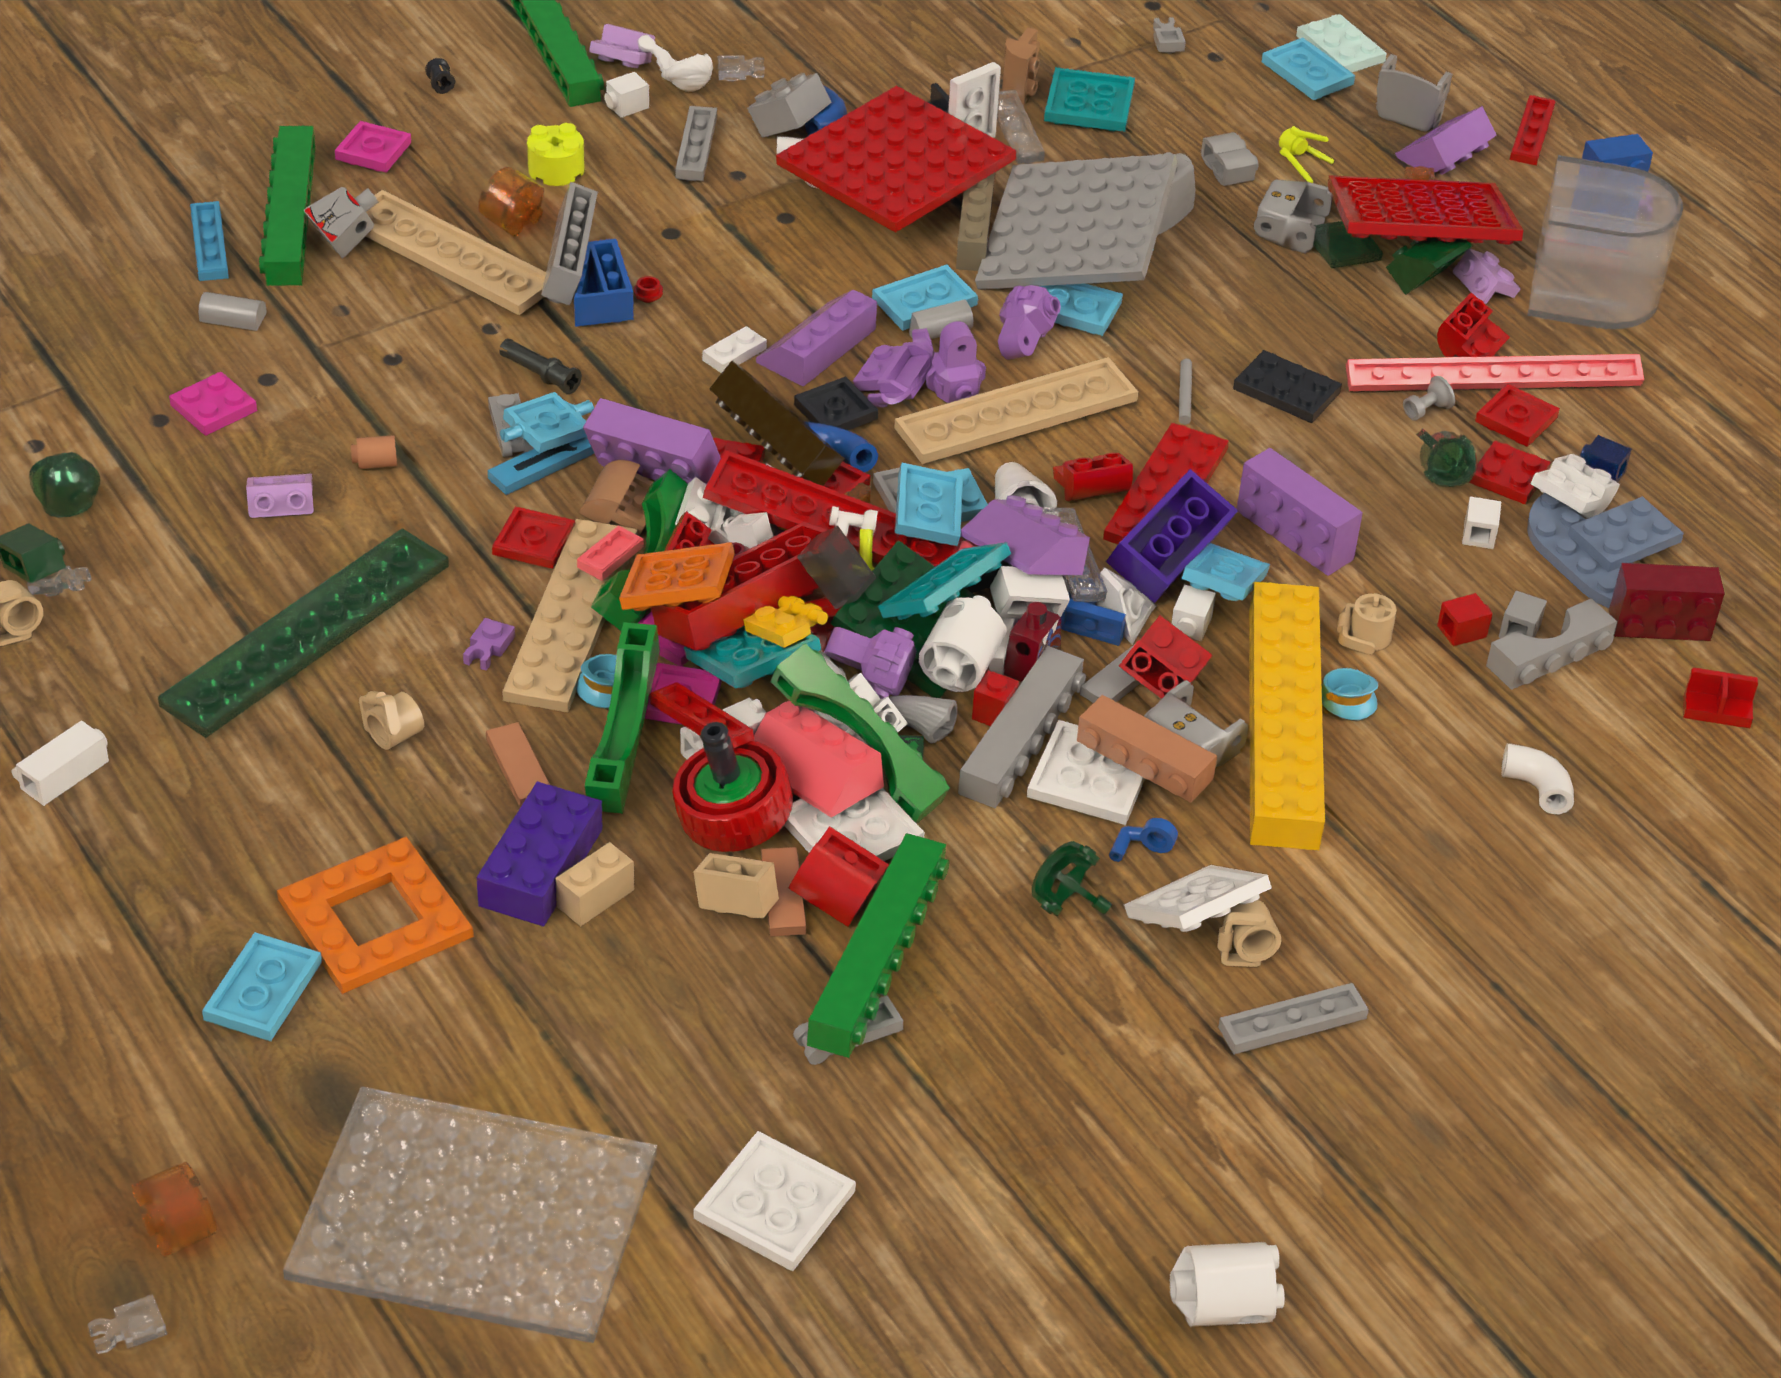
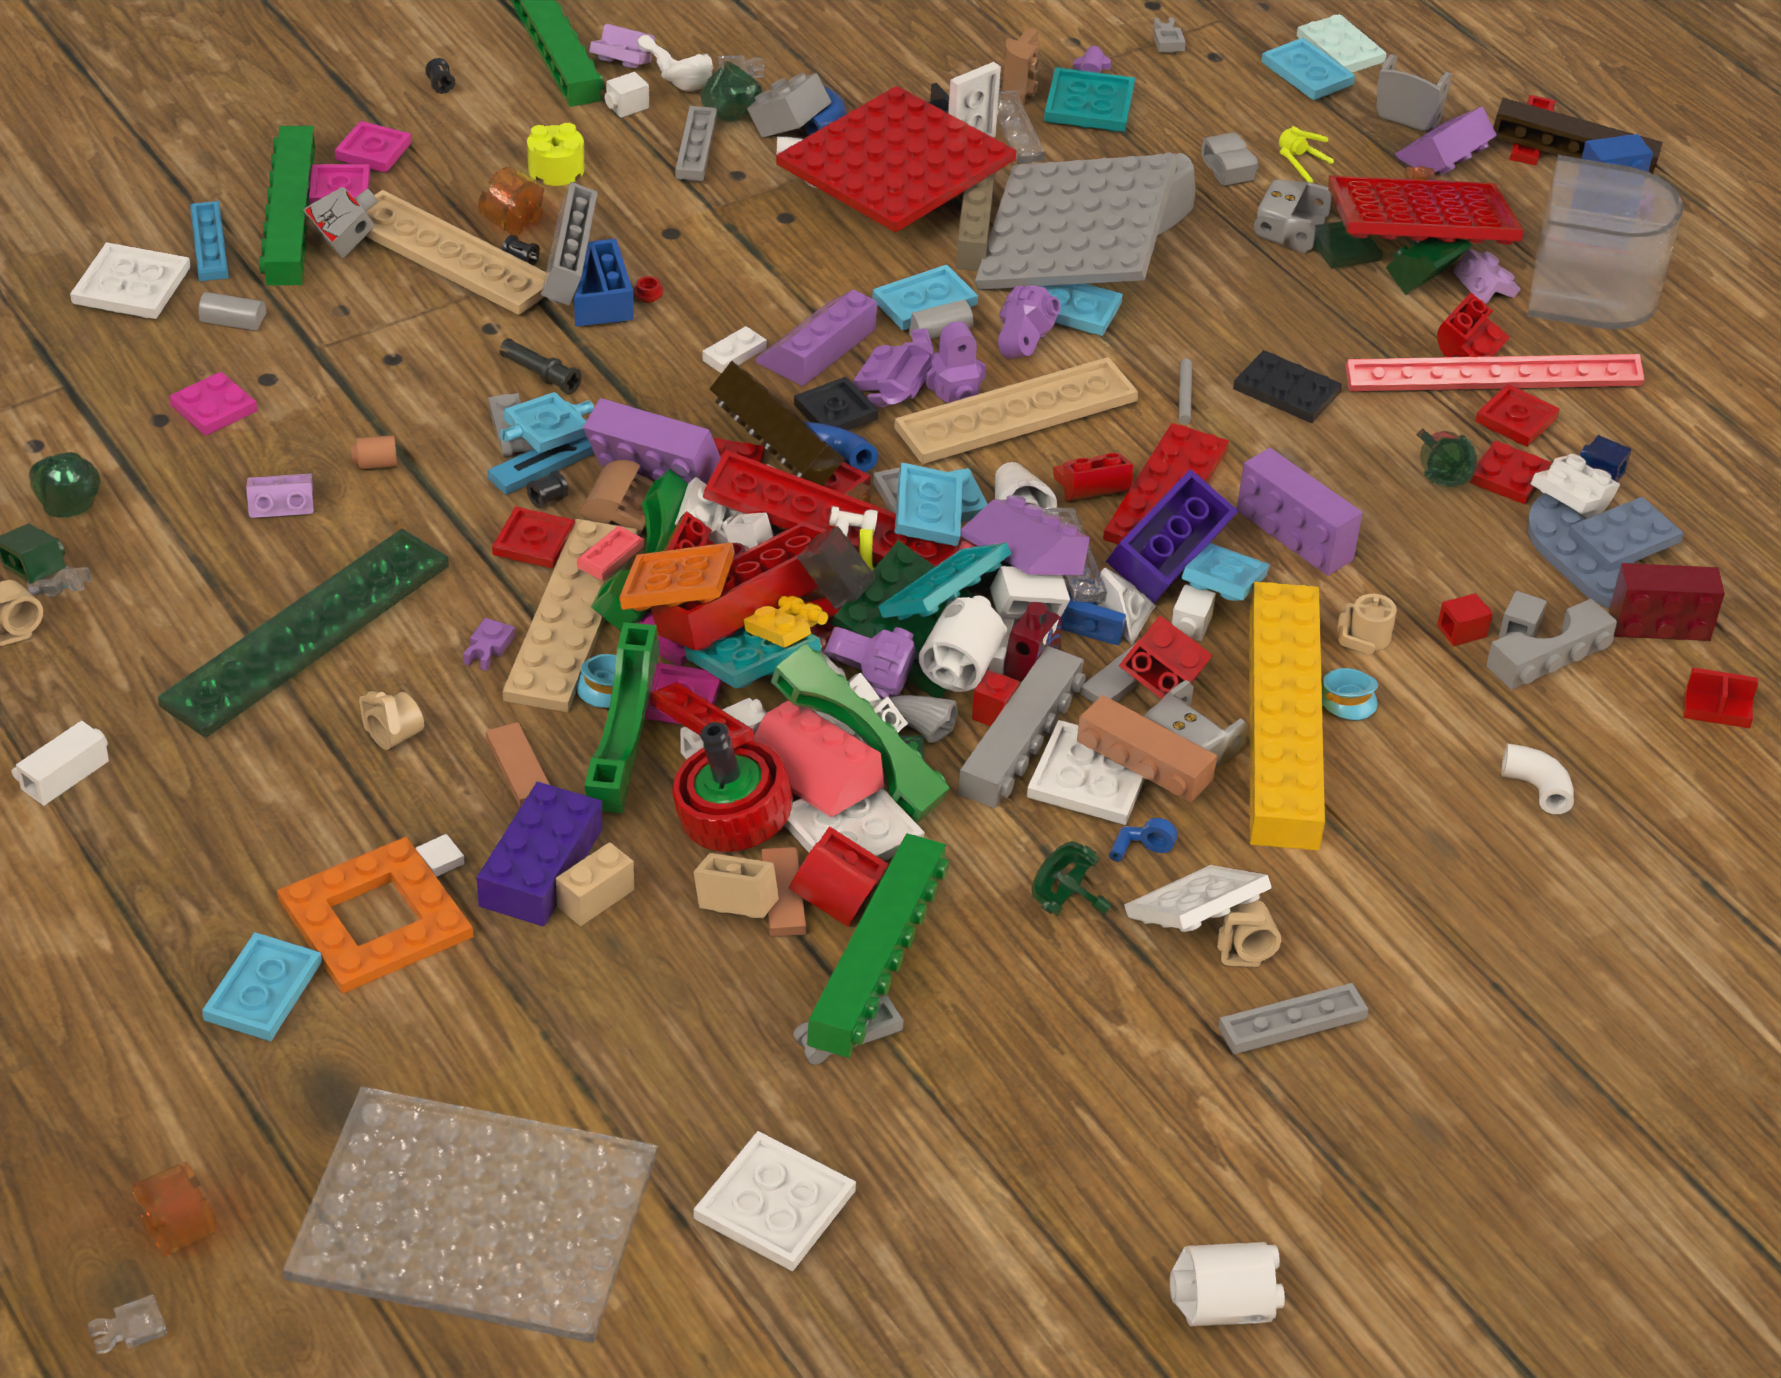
(130, 280): none -> white plate
(330, 177): none -> dark pink plate
(441, 855): none -> white tile
(521, 249): none -> black bush
(547, 489): none -> black bush
(730, 92): none -> clear green helmet
(1092, 61): none -> medium lavender piece
(1439, 394): light grey piece -> none
(1481, 522): white brick -> none
(1555, 131): none -> dark brown brick

